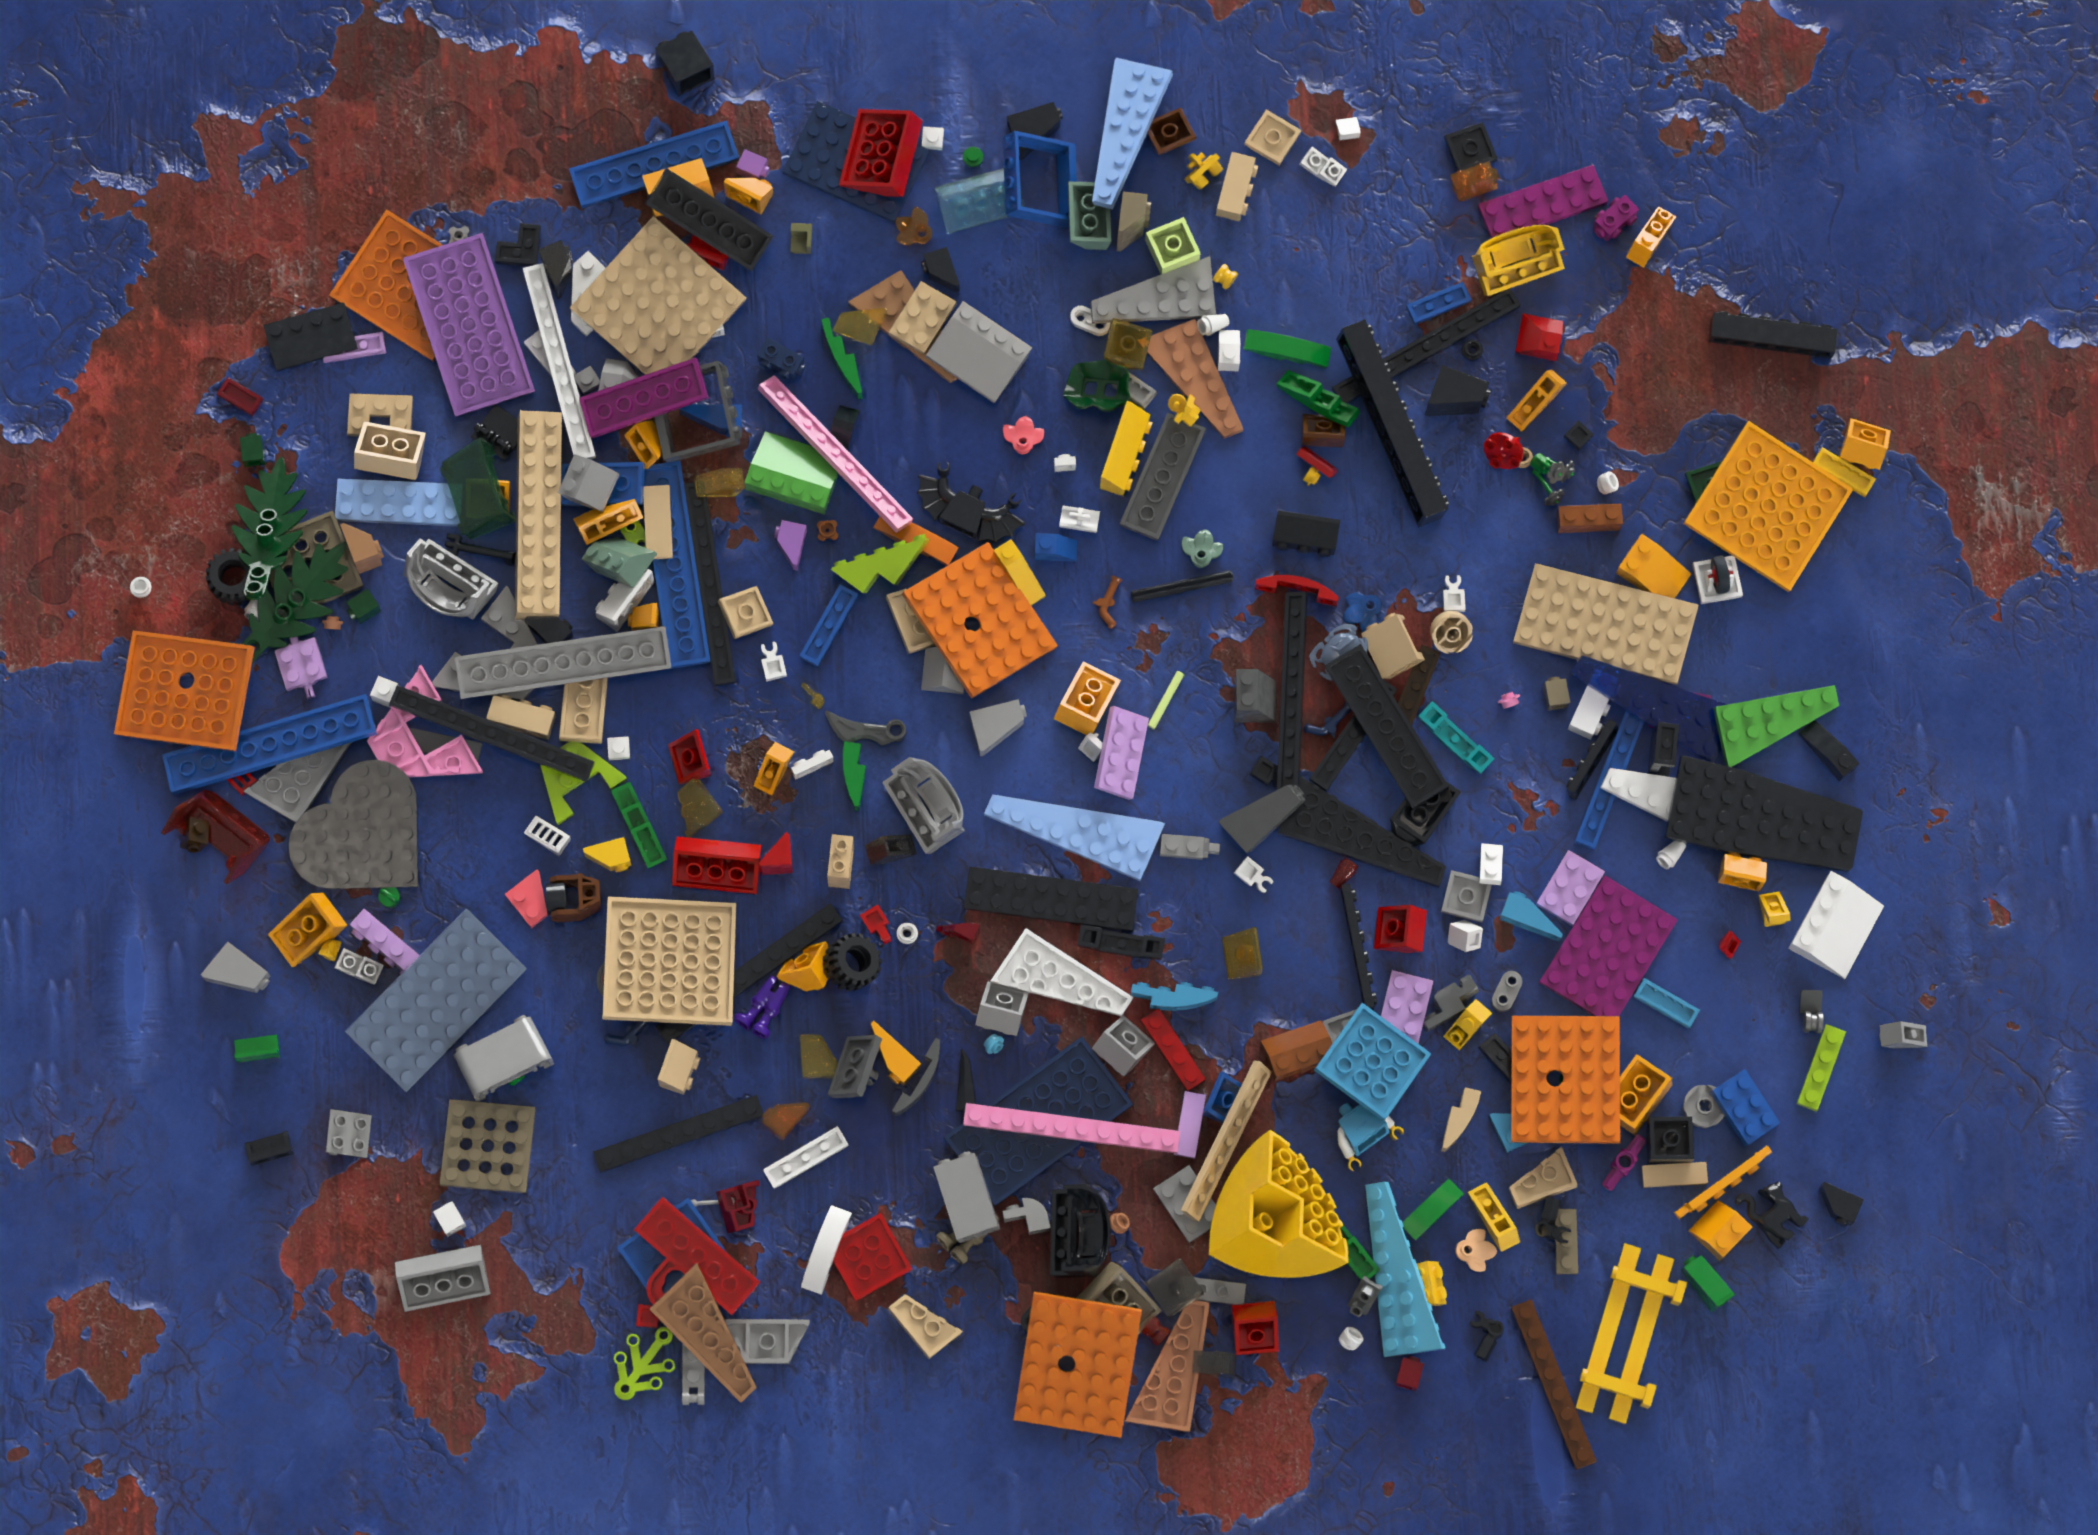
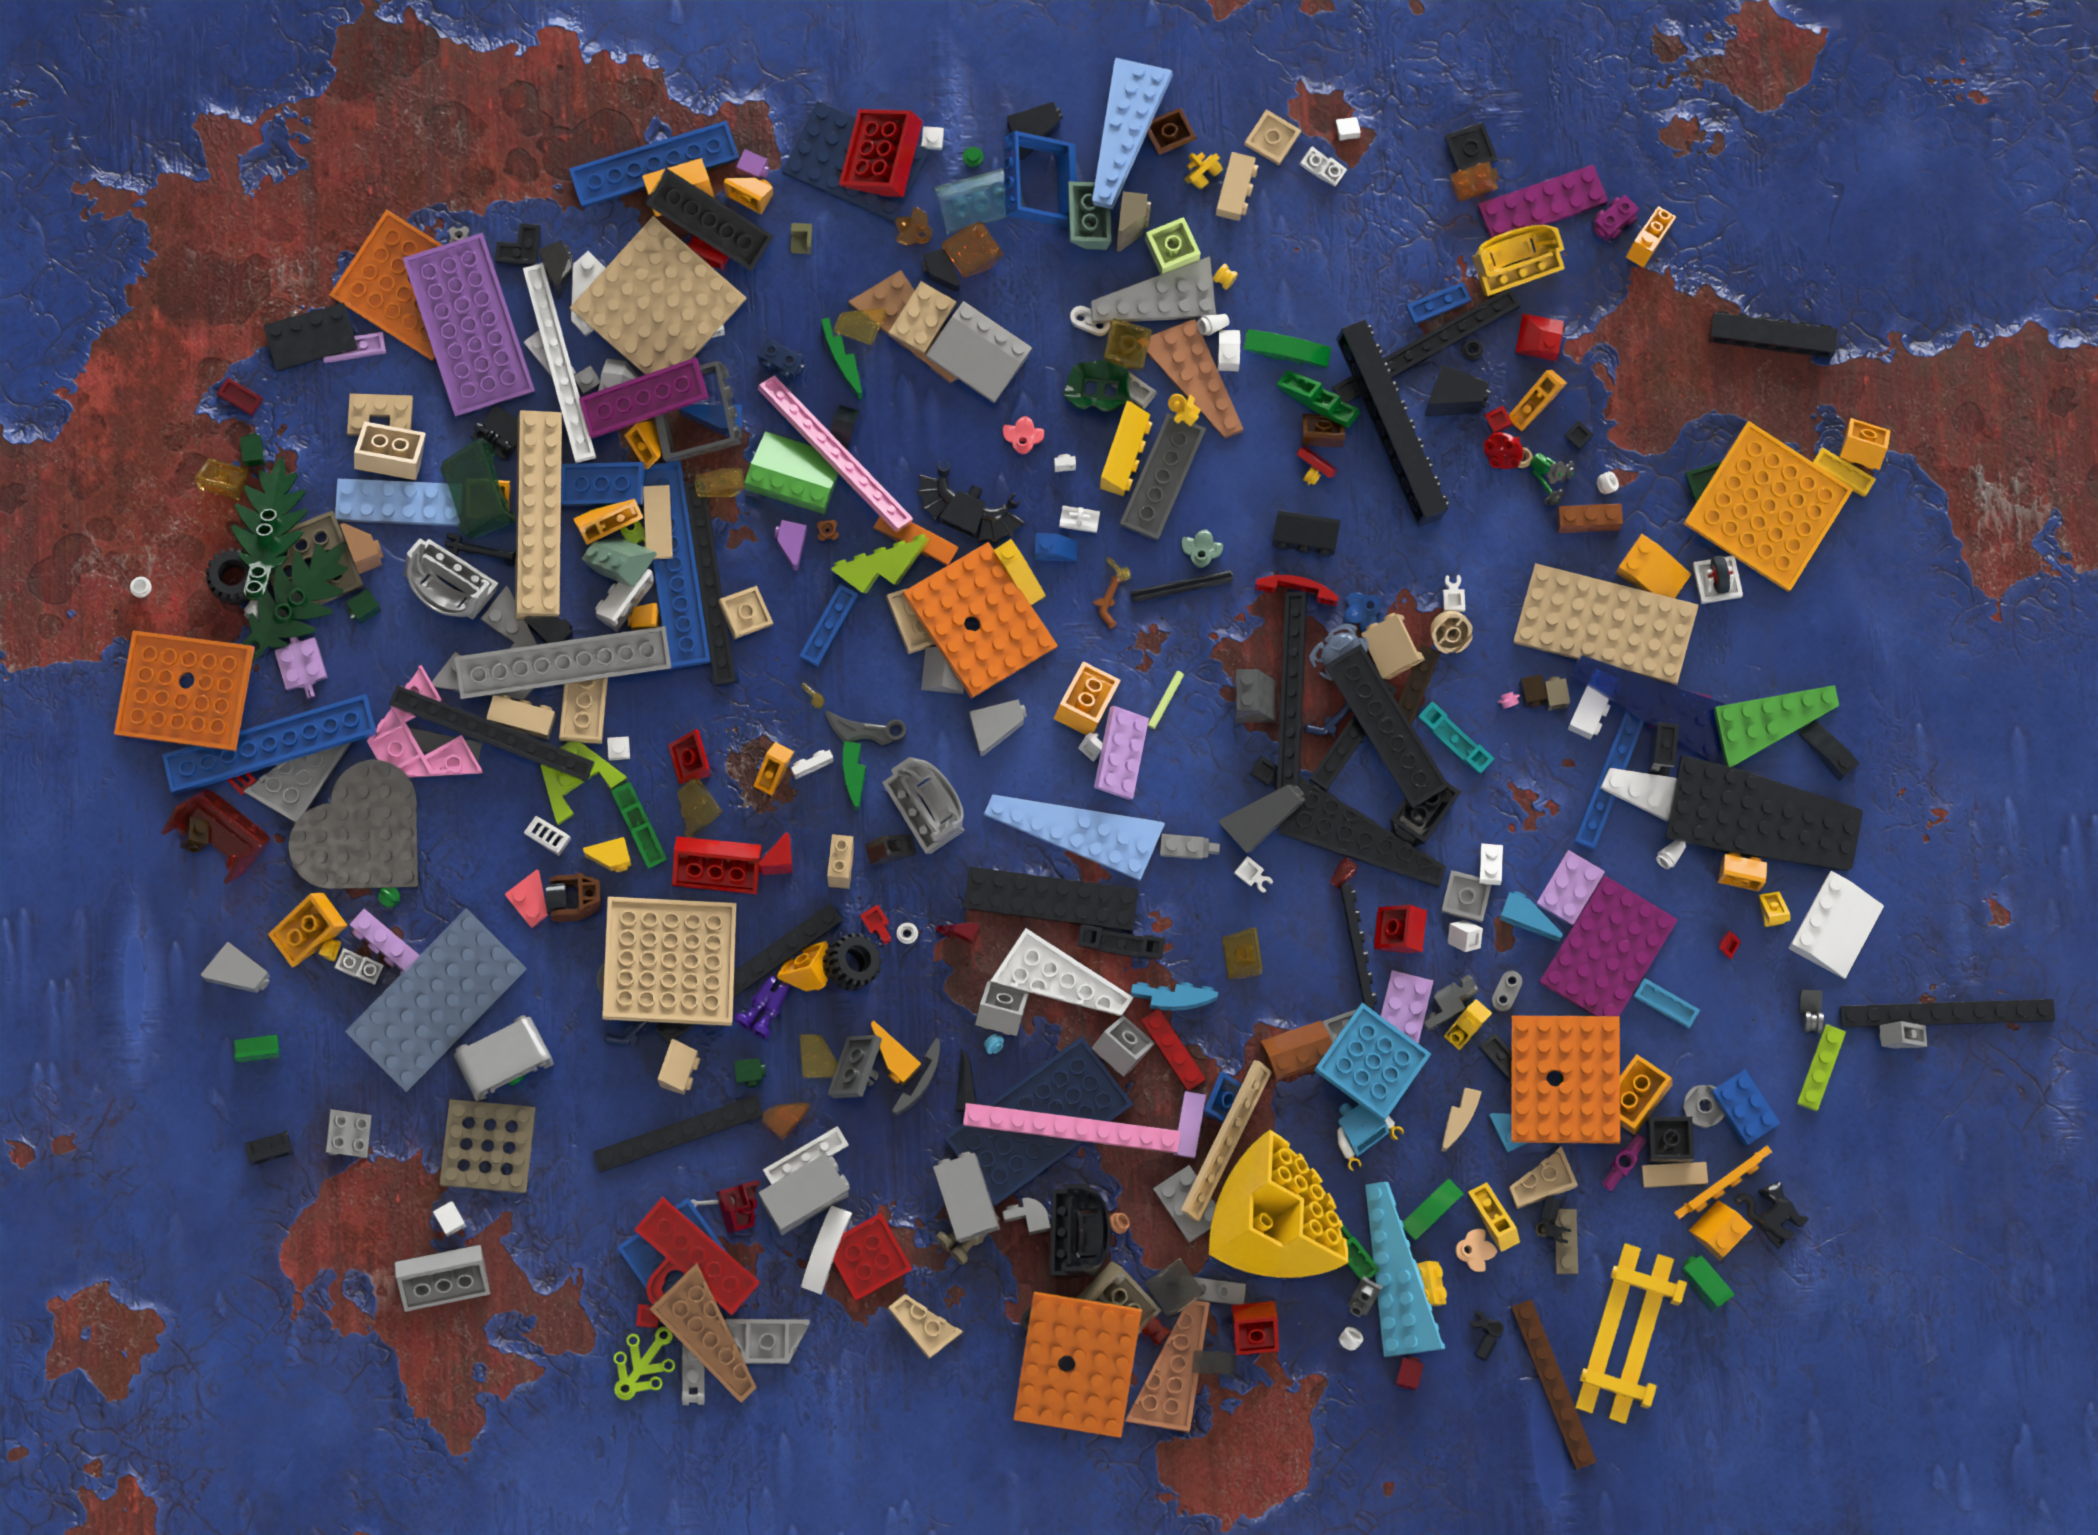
(221, 478): none -> clear yellow slope
(332, 623): nougat plate -> none
(383, 691): white brick -> none
(588, 483): light grey slope -> none
(685, 62): black slope -> none
(749, 1072): none -> dark green brick
(773, 665): white plate -> none
(804, 1193): none -> light grey brick
(972, 249): none -> clear orange slope
(1123, 573): none -> clear yellow hand
(1499, 419): none -> red plate
(1533, 691): none -> dark brown brick
(1595, 753): black plate -> none
(1840, 1204): black slope -> none
(1948, 1013): none -> black plate

